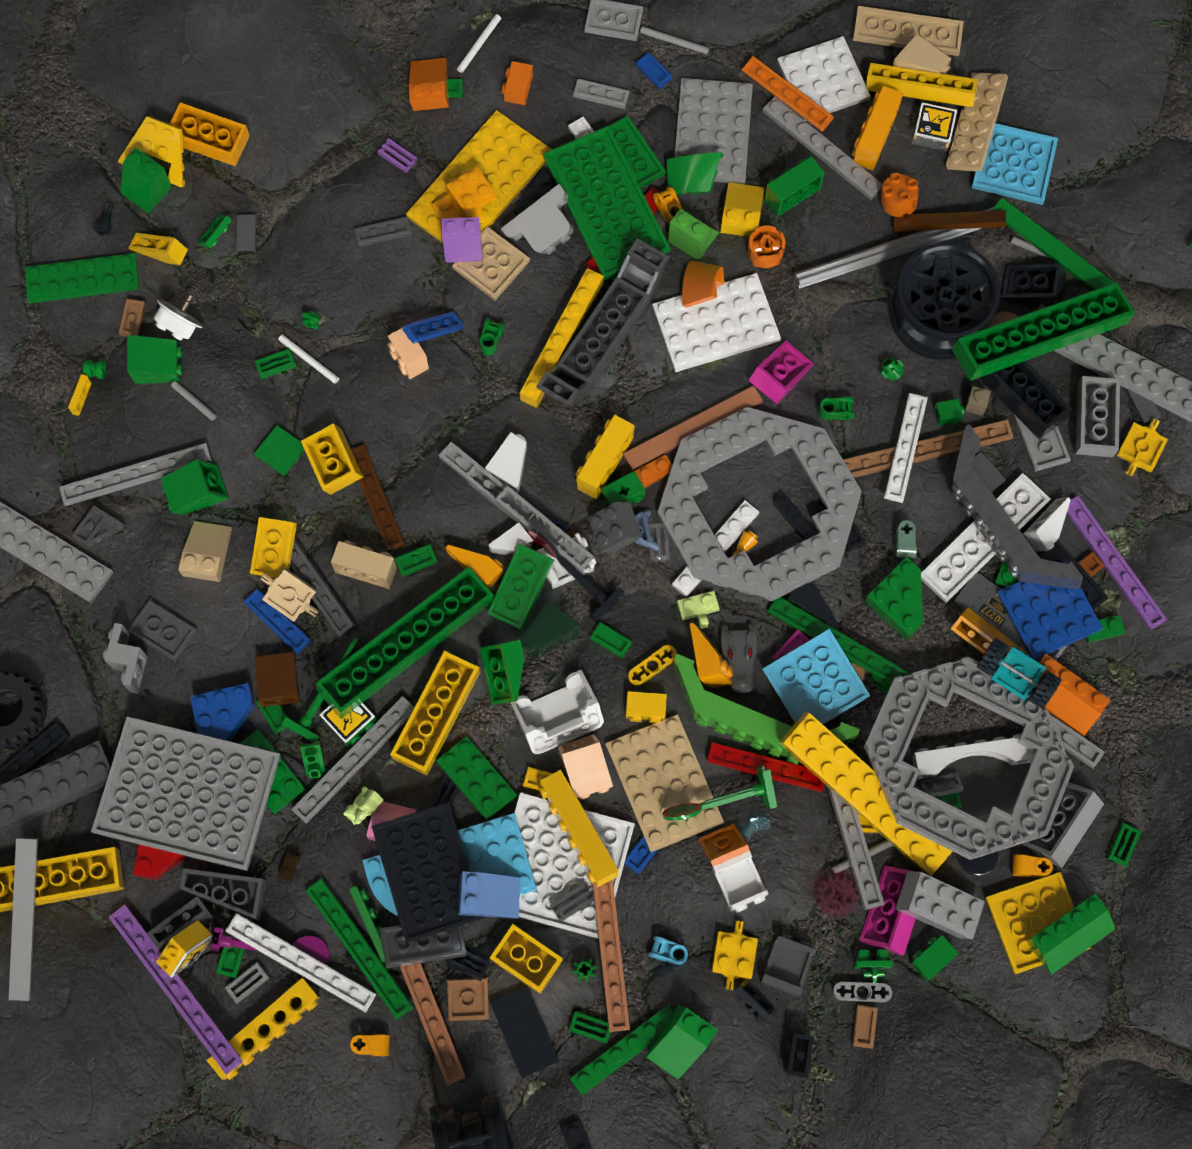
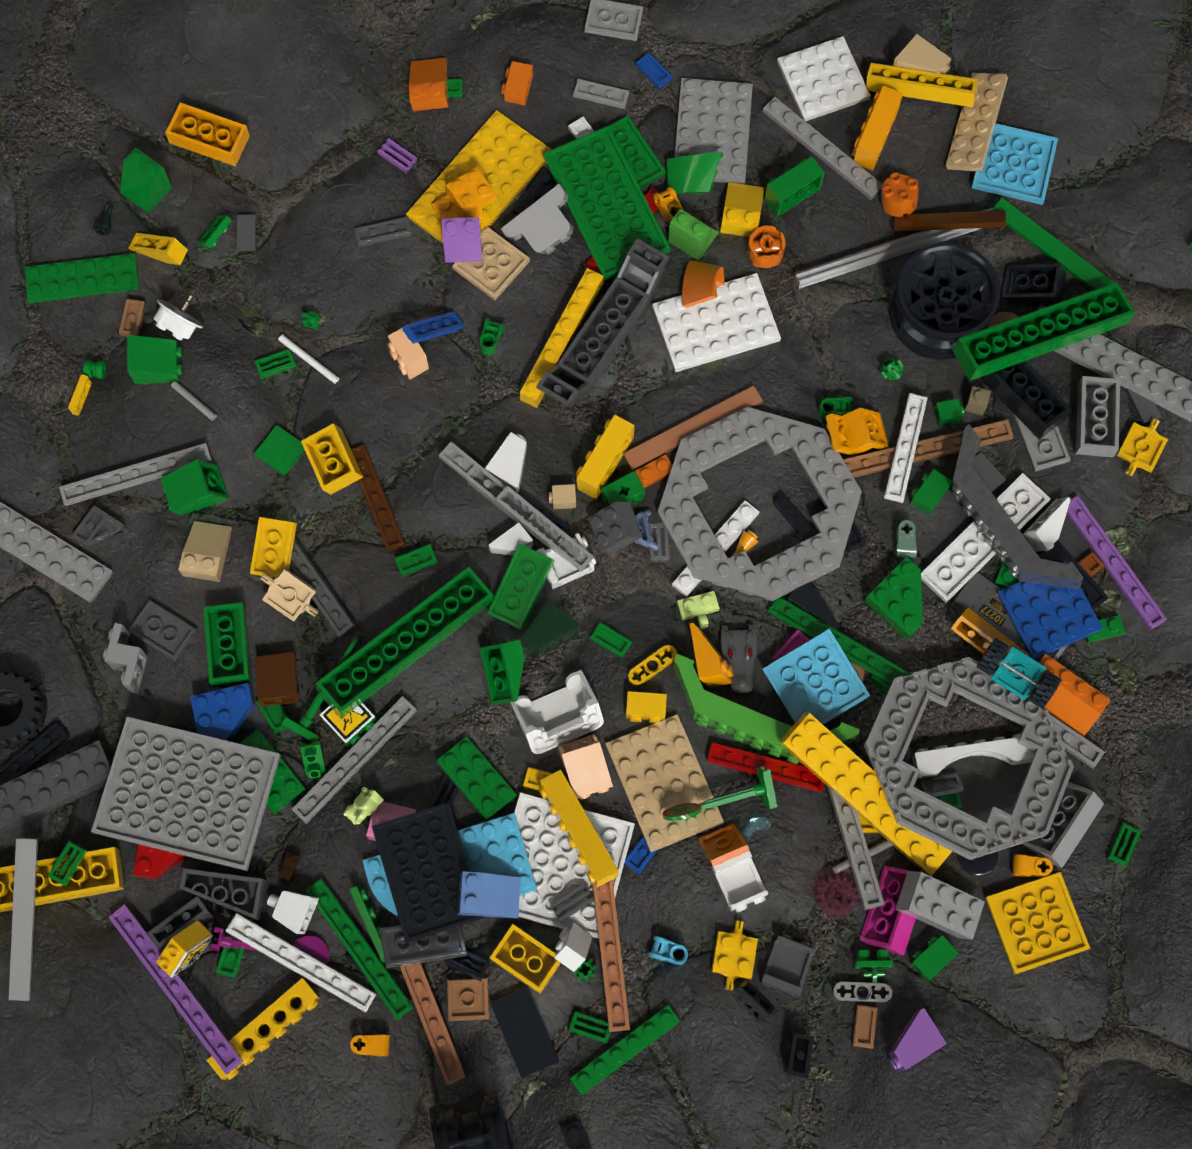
(69, 845): none -> green tile
(160, 141): yellow wing -> none
(227, 645): none -> green brick
(260, 972): light grey tile -> none
(277, 622): blue tile -> none
(293, 910): none -> white torso
(364, 564): tan brick -> none
(435, 713): yellow brick -> none
(475, 48): white piece -> none
(483, 566): light orange slope -> none
(563, 496): none -> tan brick
(573, 946): none -> white brick
(604, 601): black piece -> none
(675, 40): light grey piece -> none
(681, 1041): green slope -> none
(781, 372): dark pink slope -> none
(787, 94): orange plate -> none
(857, 431): none -> light orange bracket
(899, 28): tan plate -> none
(916, 1041): none -> medium lavender slope
(931, 492): none -> green brick
(934, 126): piece -> none
(1026, 245): light grey bar -> none
(1072, 933): green slope -> none

